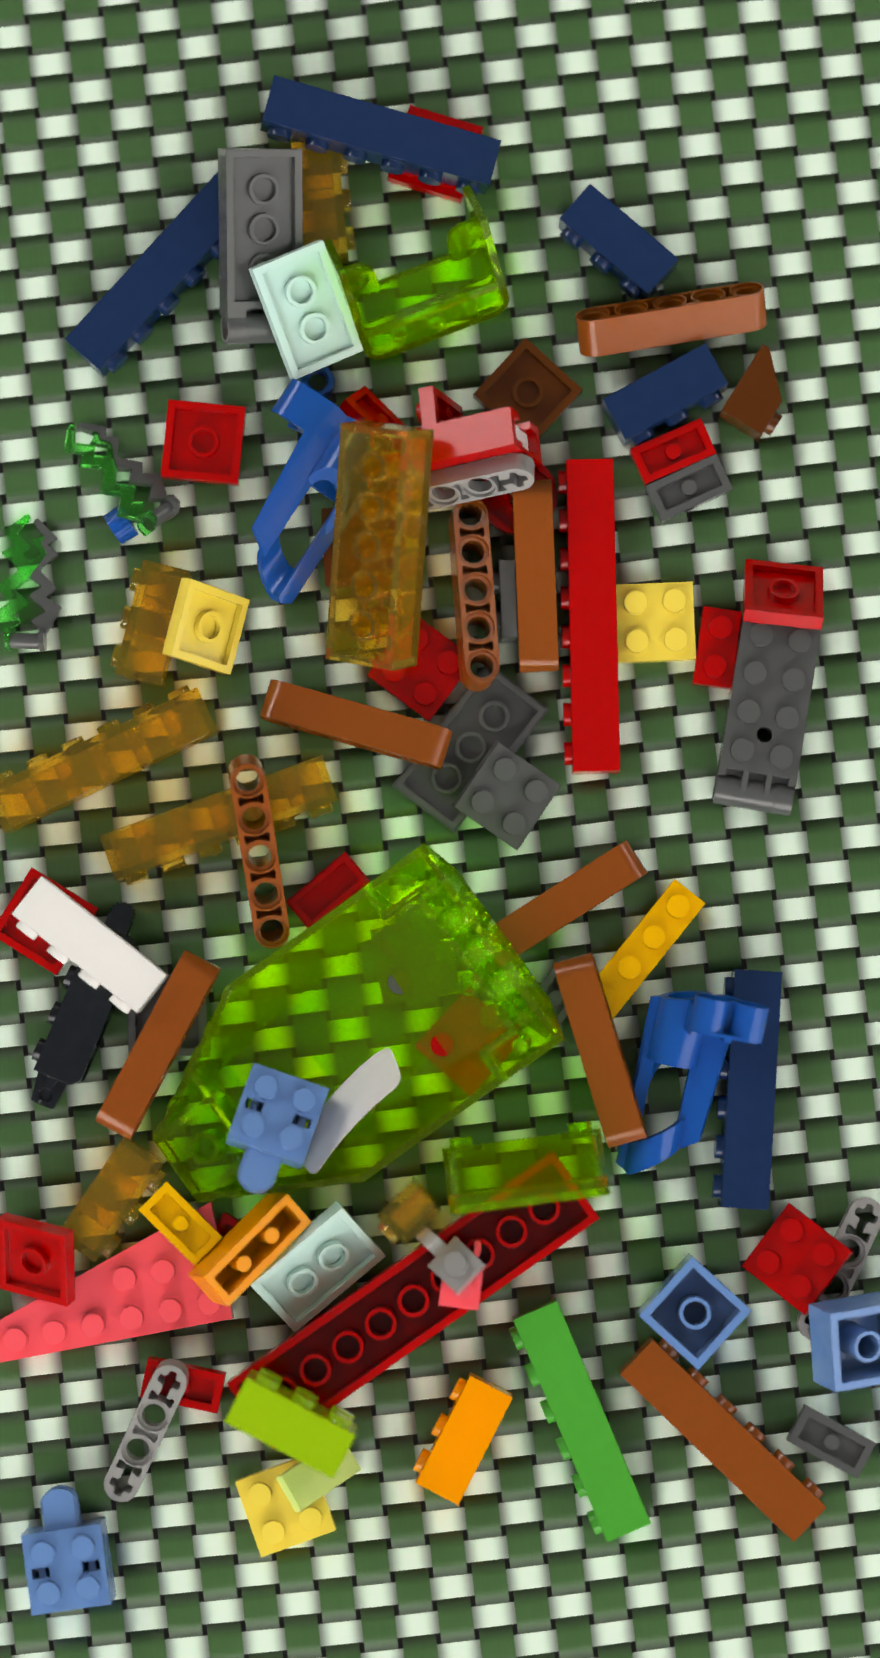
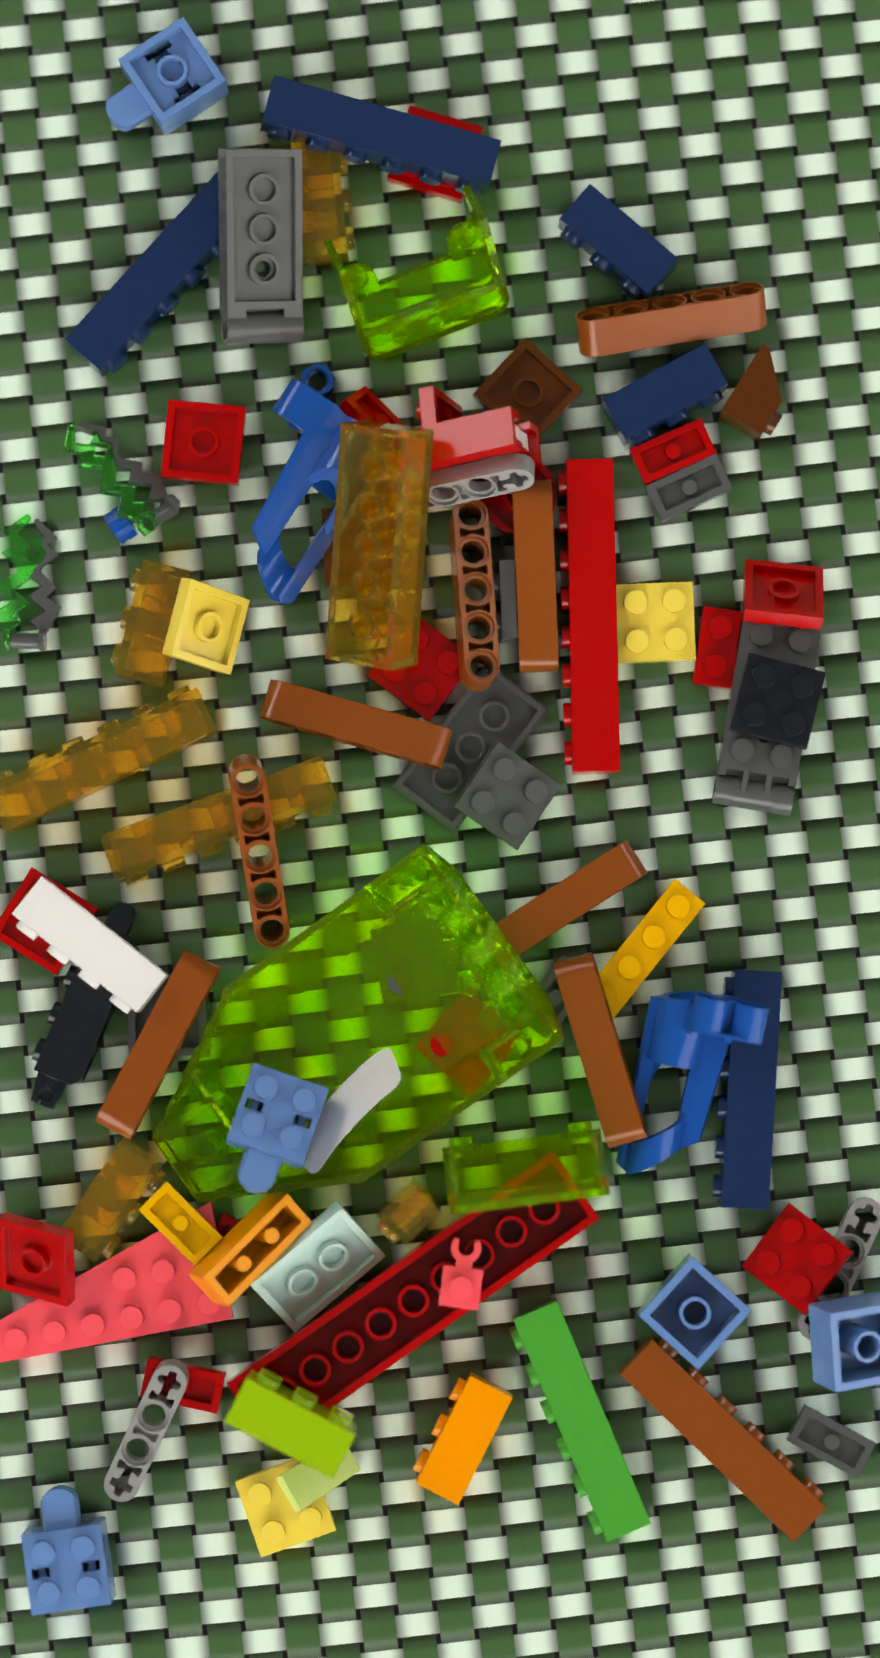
(168, 81): none -> medium blue brick
(306, 309): light aqua plate -> none
(327, 890): red tile -> none
(452, 1262): light grey plate -> none
(777, 701): none -> black plate

